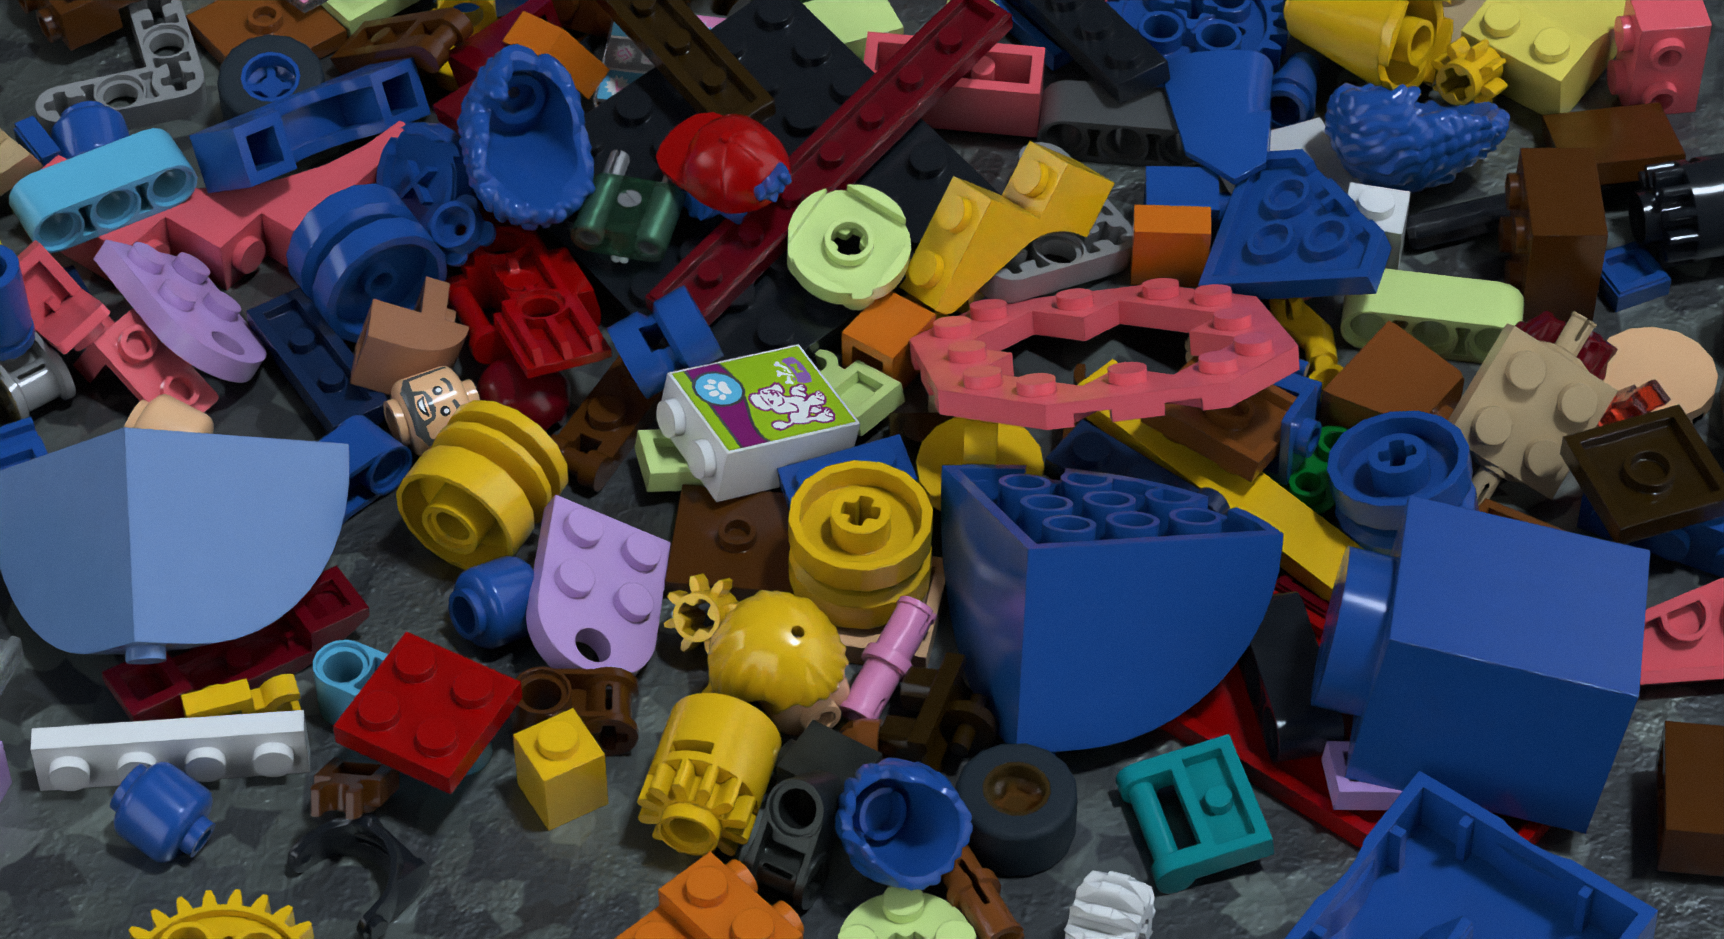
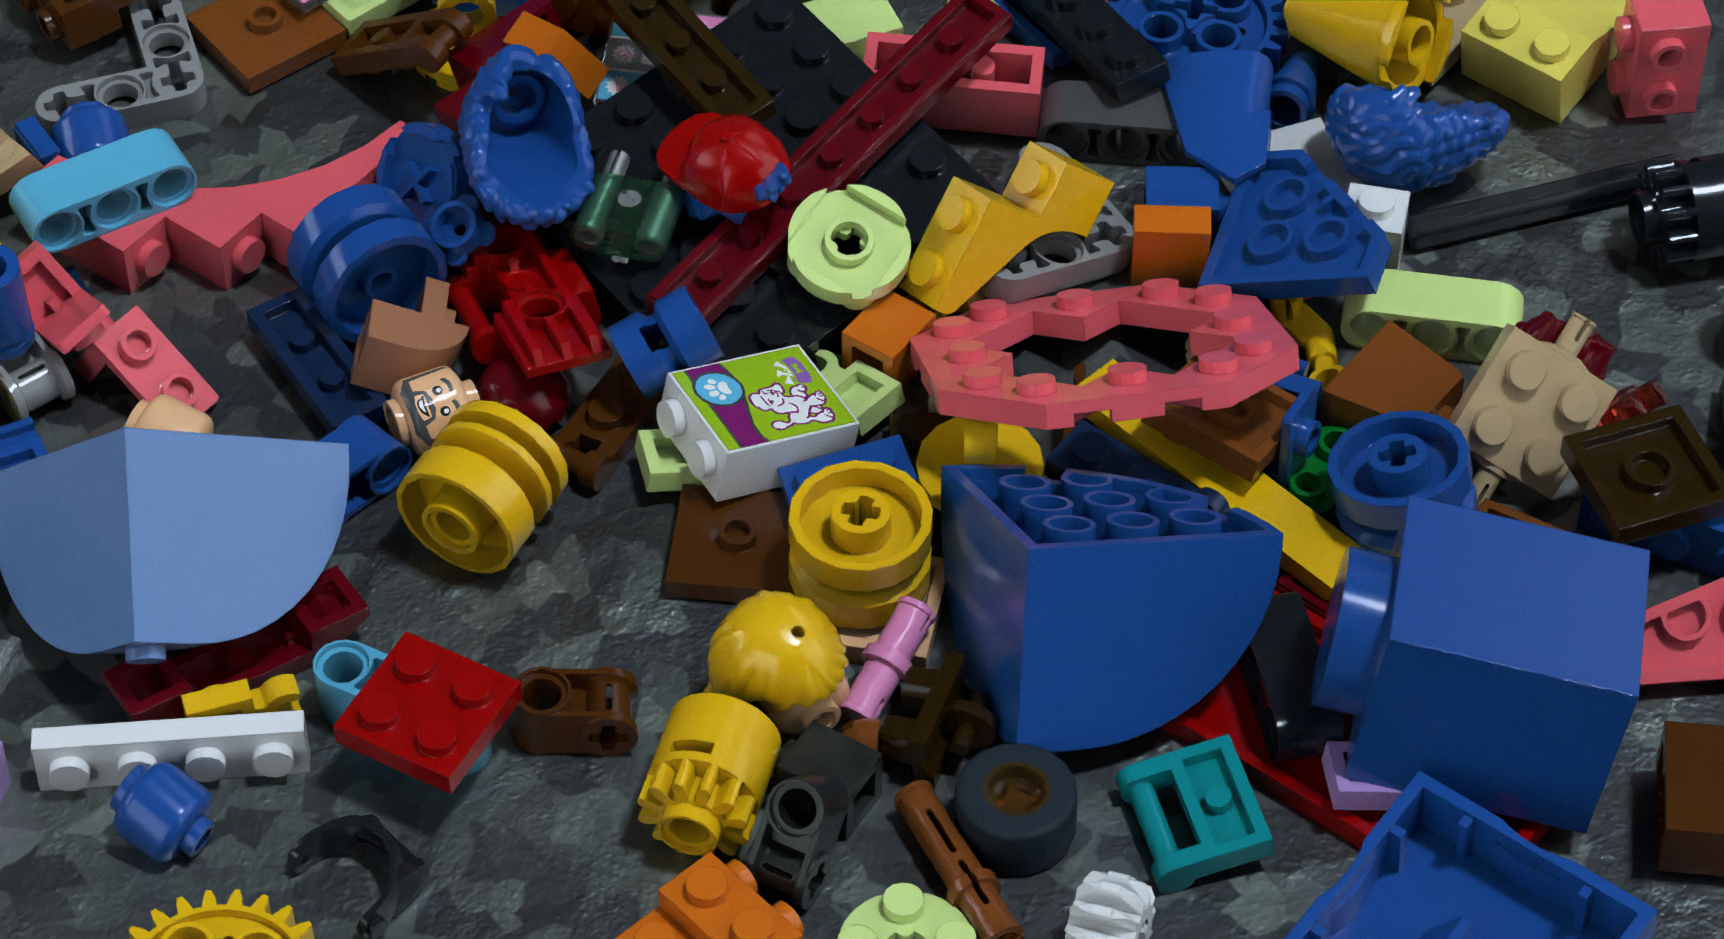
(184, 308): lavender plate -> none
(265, 72): black wheel -> none
(318, 118): blue arch -> none
(352, 786): reddish brown plate -> none
(492, 602): blue head -> none
(560, 769): yellow brick -> none
(595, 587): lavender plate -> none
(689, 618): yellow gear -> none
(902, 823): blue hair -> none
(1469, 73): yellow gear -> none
(1554, 231): reddish brown brick -> none
(1621, 137): reddish brown tile -> none
(1632, 277): blue tile -> none
(1670, 358): light nougat tile -> none

